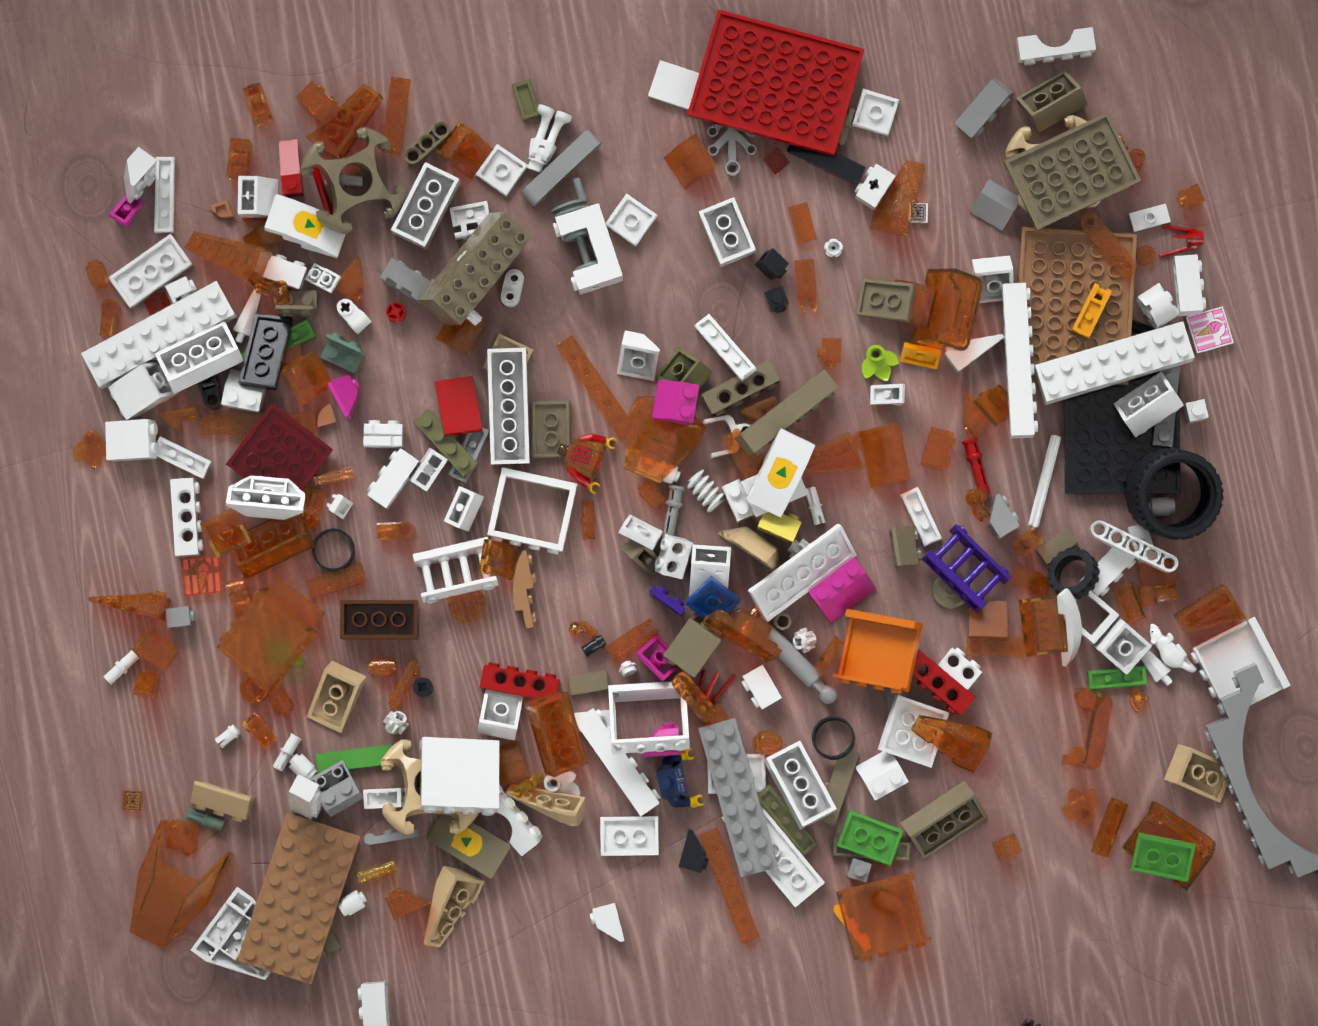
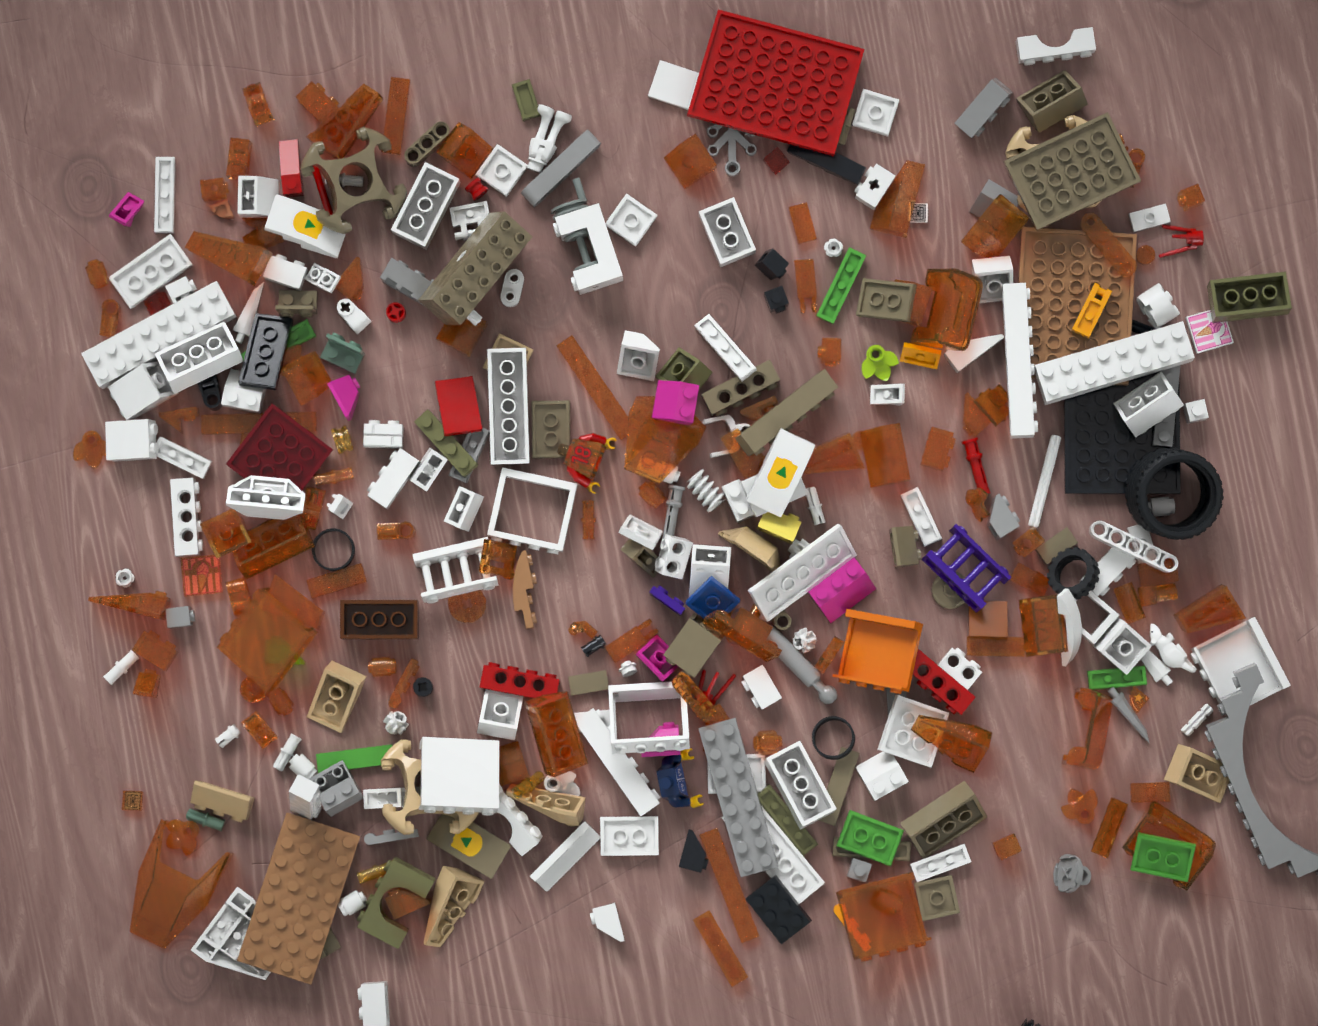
(119, 578): none -> white plate
(138, 173): white slope -> none
(220, 193): none -> clear orange brick
(275, 290): clear orange piece -> none
(326, 416): nougat tile -> none
(342, 439): none -> clear yellow wheel
(375, 920): none -> olive arch
(476, 189): none -> red wheel
(565, 856): none -> white panel
(720, 948): none -> clear orange plate
(778, 909): none -> black plate
(841, 285): none -> bright green plate
(936, 897): none -> dark tan plate
(940, 862): none -> white plate
(995, 228): none -> clear orange slope
(1069, 874): none -> light grey tile
(1124, 707): none -> light grey bar
(1150, 792): none -> clear orange plate
(1188, 285): white brick -> none
(1196, 720): none -> white axle
(1249, 297): none -> olive brick

